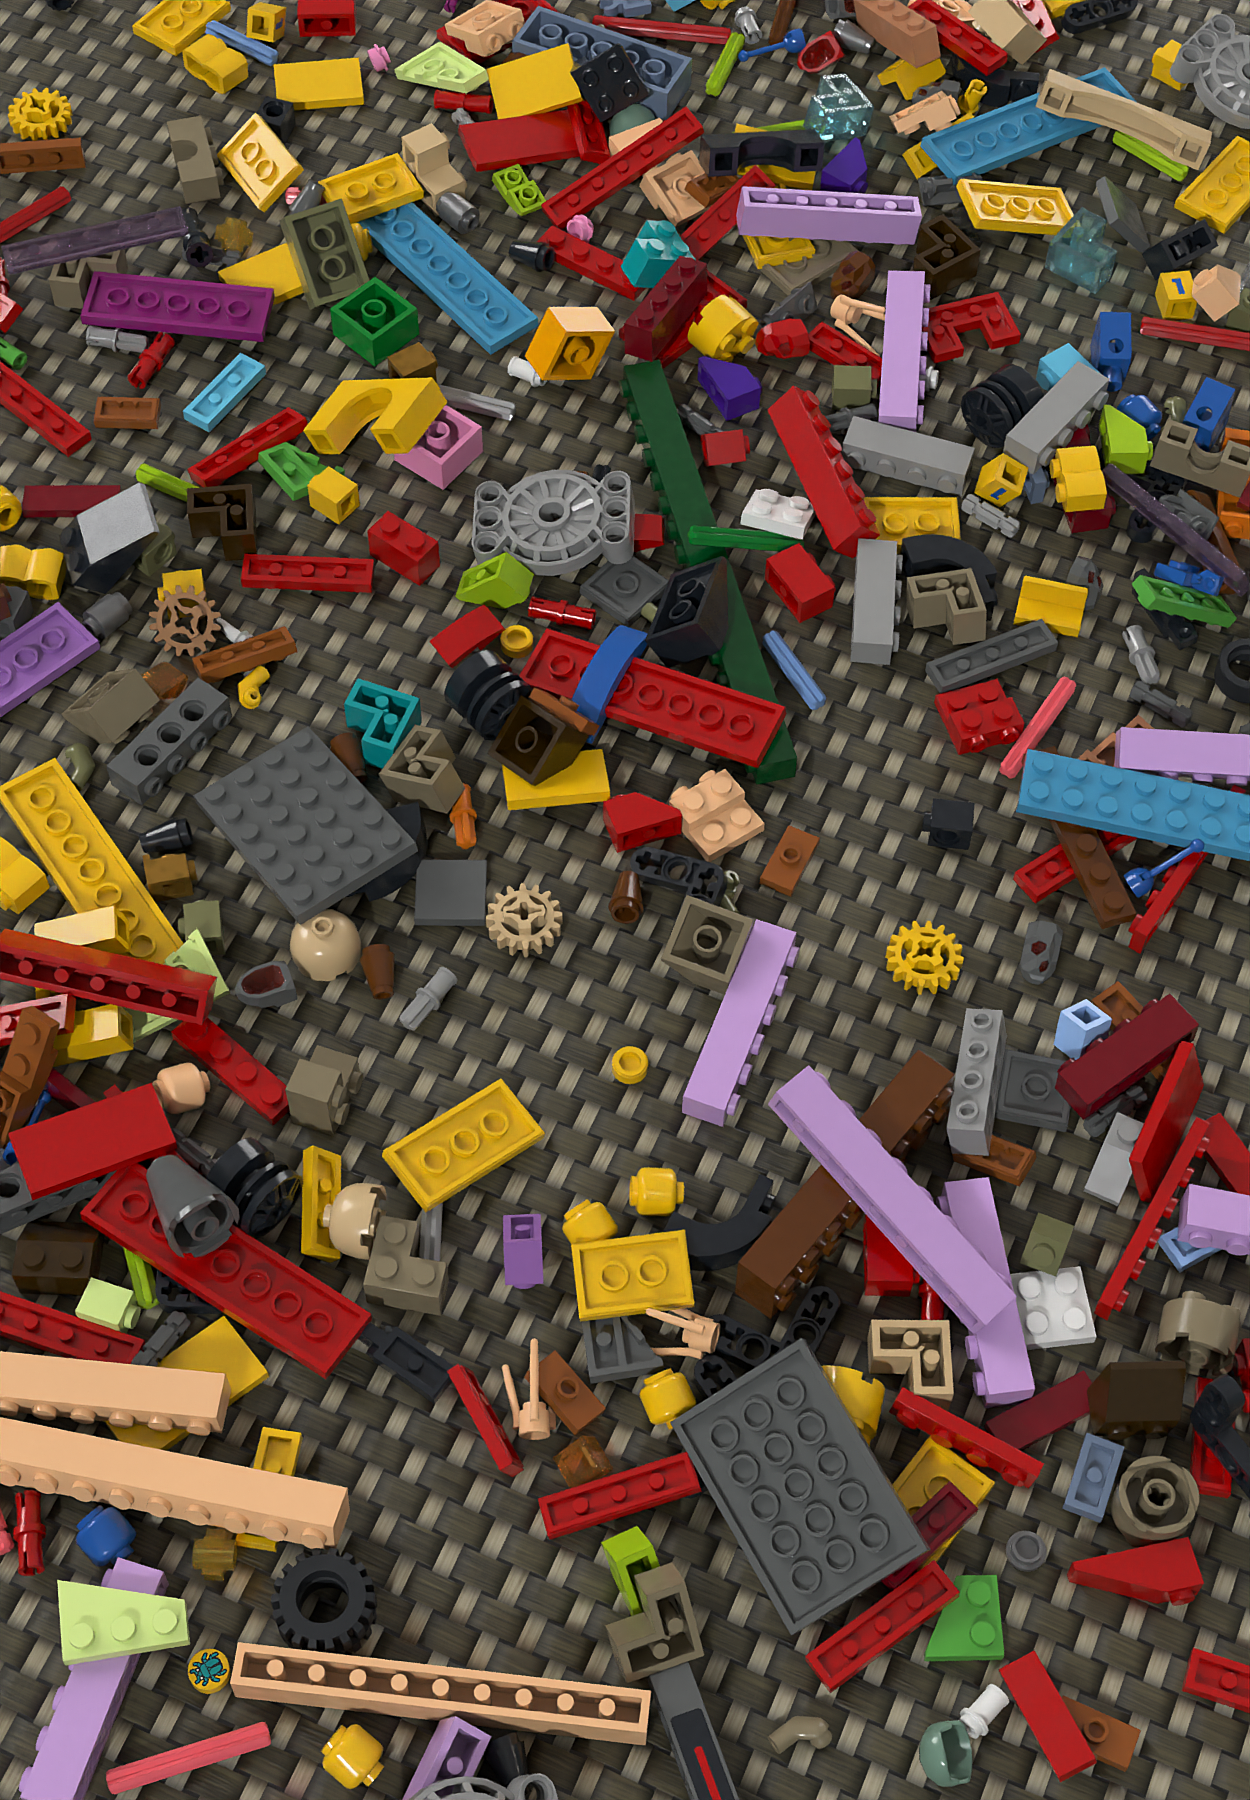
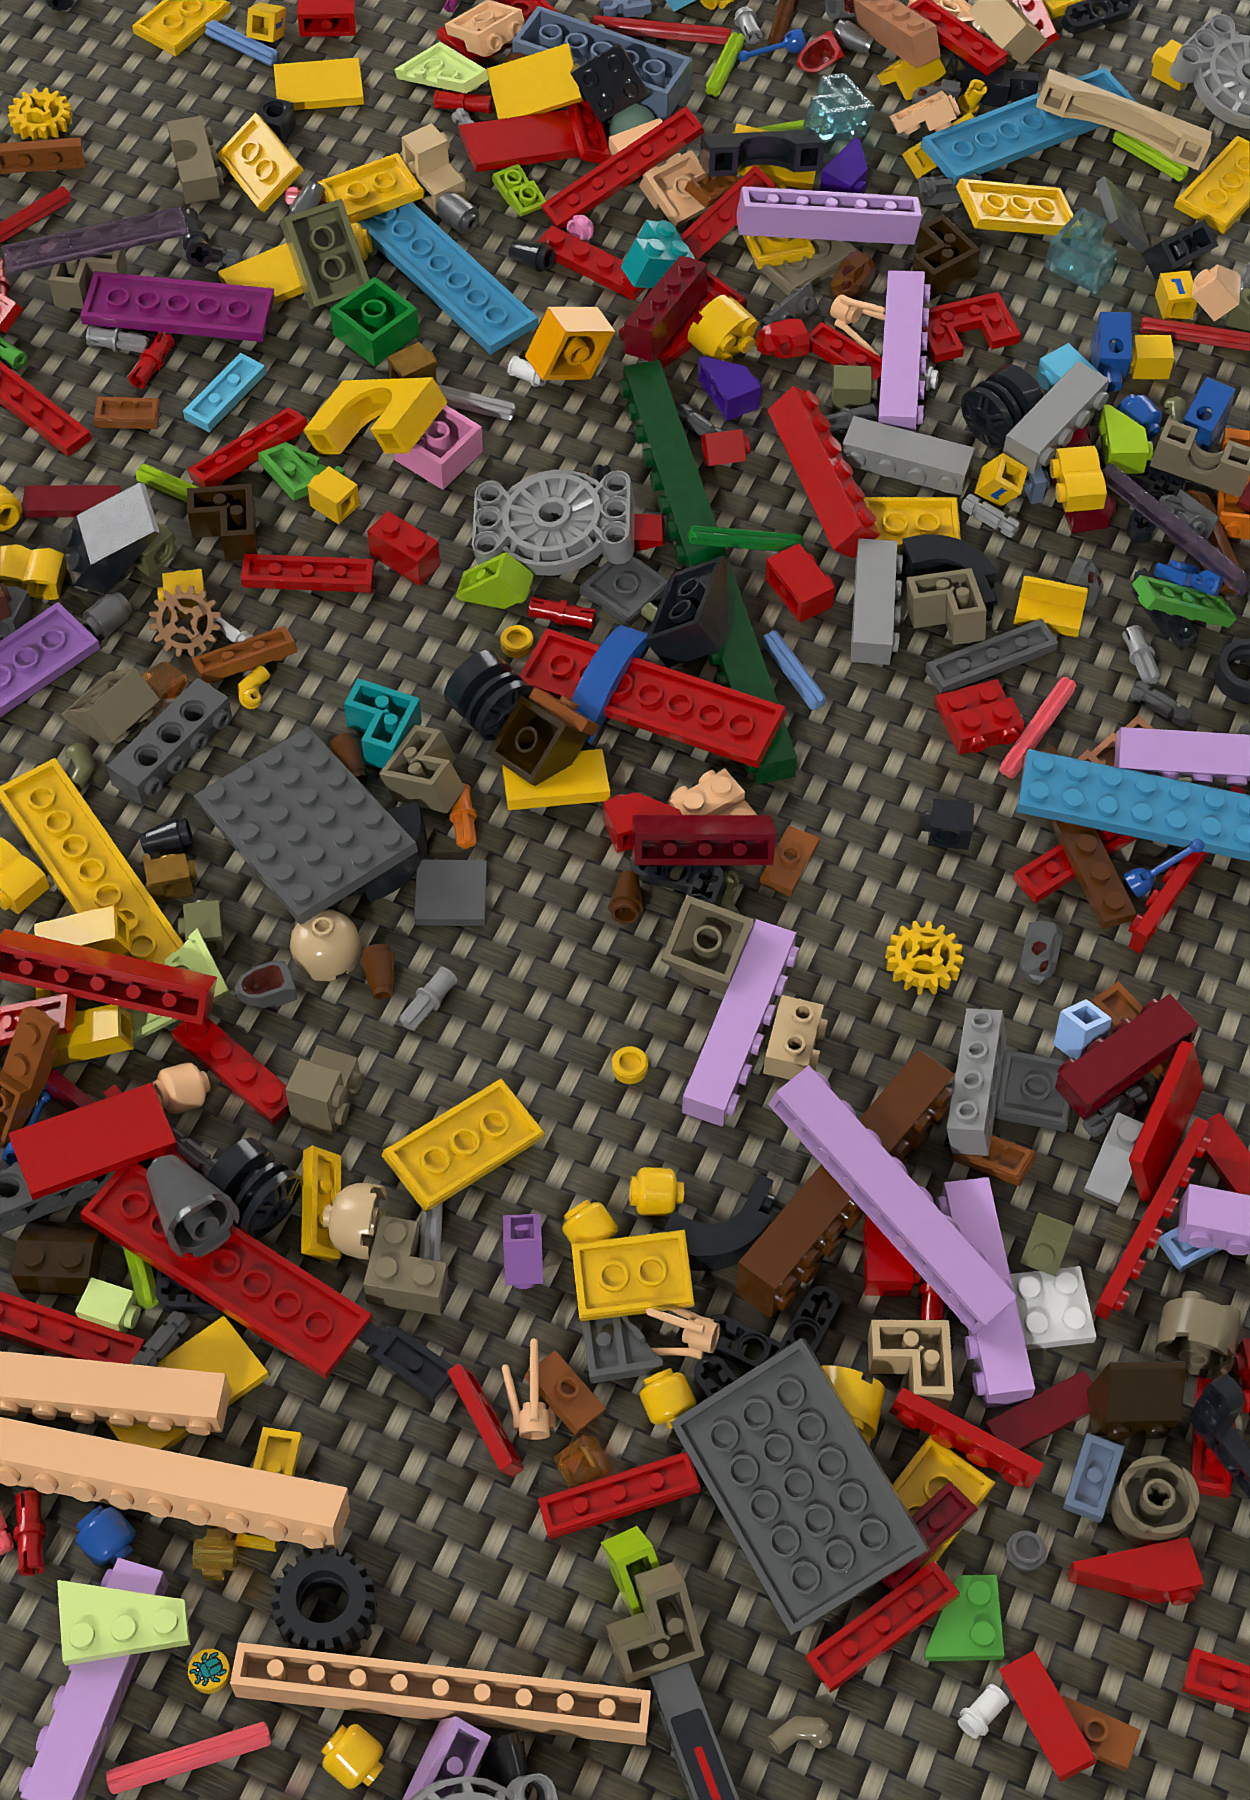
(215, 63): yellow brick -> none
(234, 234): clear yellow gear -> none
(379, 58): bright pink plate -> none
(466, 634): red slope -> none
(524, 920): tan gear -> none
(703, 840): none -> dark red brick
(778, 513): white plate -> none
(794, 1038): none -> tan brick
(946, 1753): sand green hair -> none
(1152, 357): none -> yellow brick

